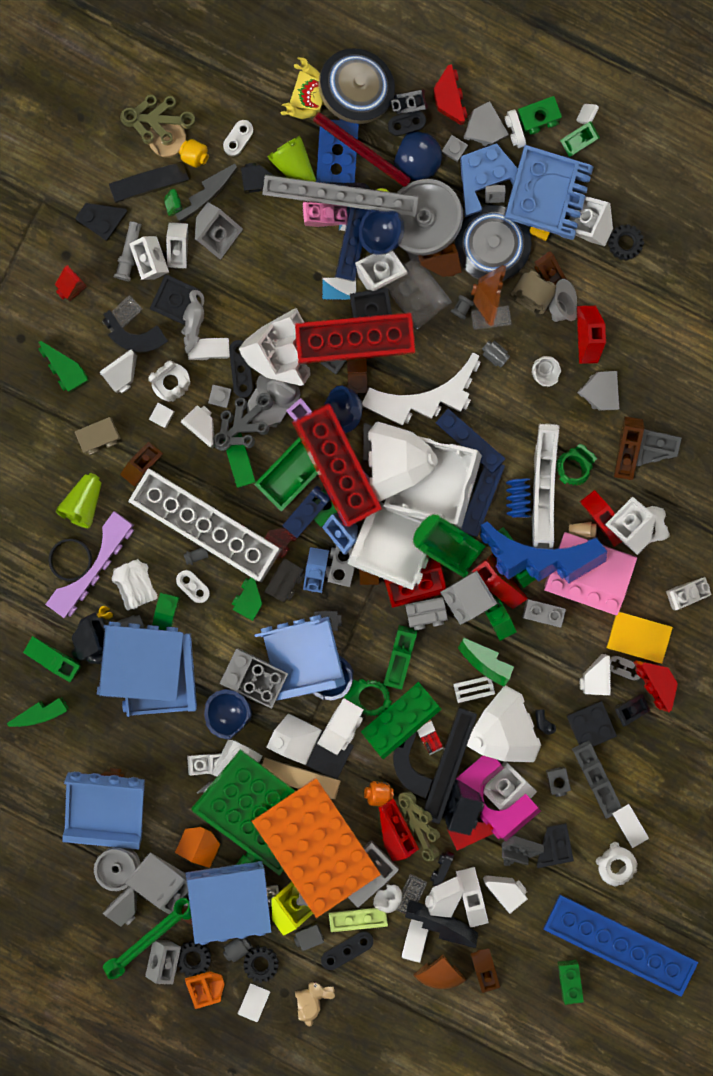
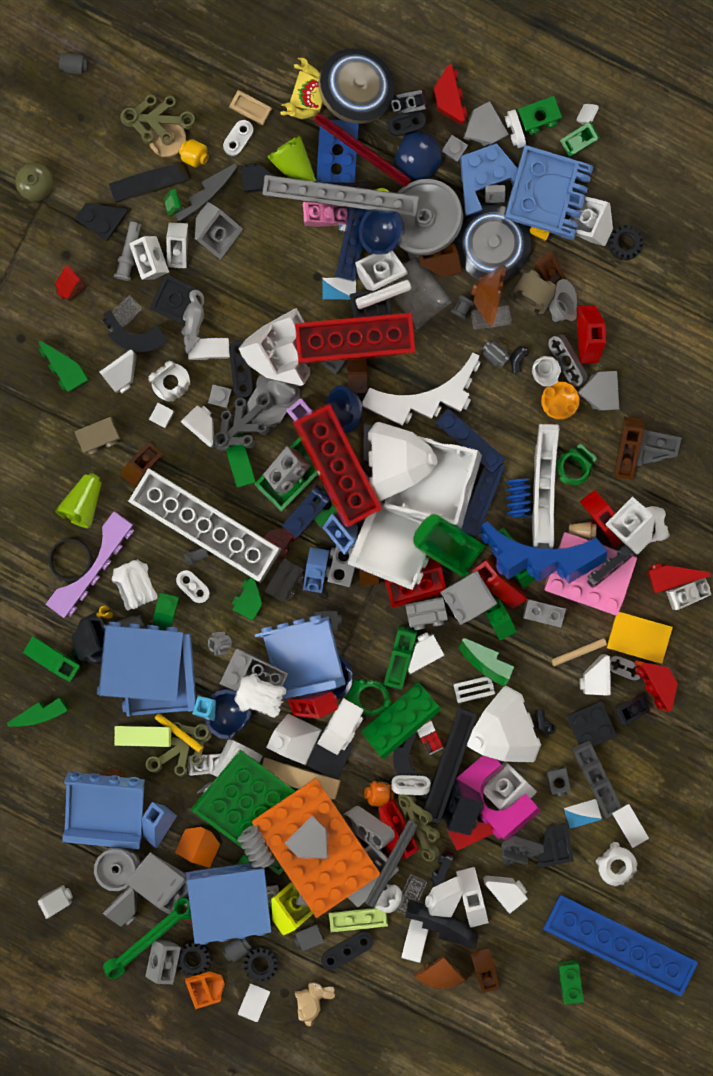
(34, 182): none -> olive cylinder
(55, 901): none -> white slope
(73, 63): none -> dark grey brick
(142, 736): none -> yellowish green tile
(156, 823): none -> medium blue slope
(179, 733): none -> yellow bar
(182, 748): none -> olive plant
(205, 708): none -> medium azure slope
(219, 643): none -> light grey gear
(250, 107): none -> tan tile
(256, 847): none -> light grey piece
(259, 695): none -> white piece
(286, 470): none -> light grey brick
(309, 840): none -> light grey slope
(313, 704): none -> red slope
(368, 827): none -> light grey beam
(383, 294): none -> white axle
(391, 863): none -> dark grey axle
(411, 785): none -> white plate
(424, 652): none -> white slope
(518, 354): none -> black arm
(556, 350): none -> dark grey beam
(560, 400): none -> light orange dish
(578, 652): none -> tan bar
(582, 813): none -> sticker
(610, 566): none -> black plate
(668, 577): none -> red slope

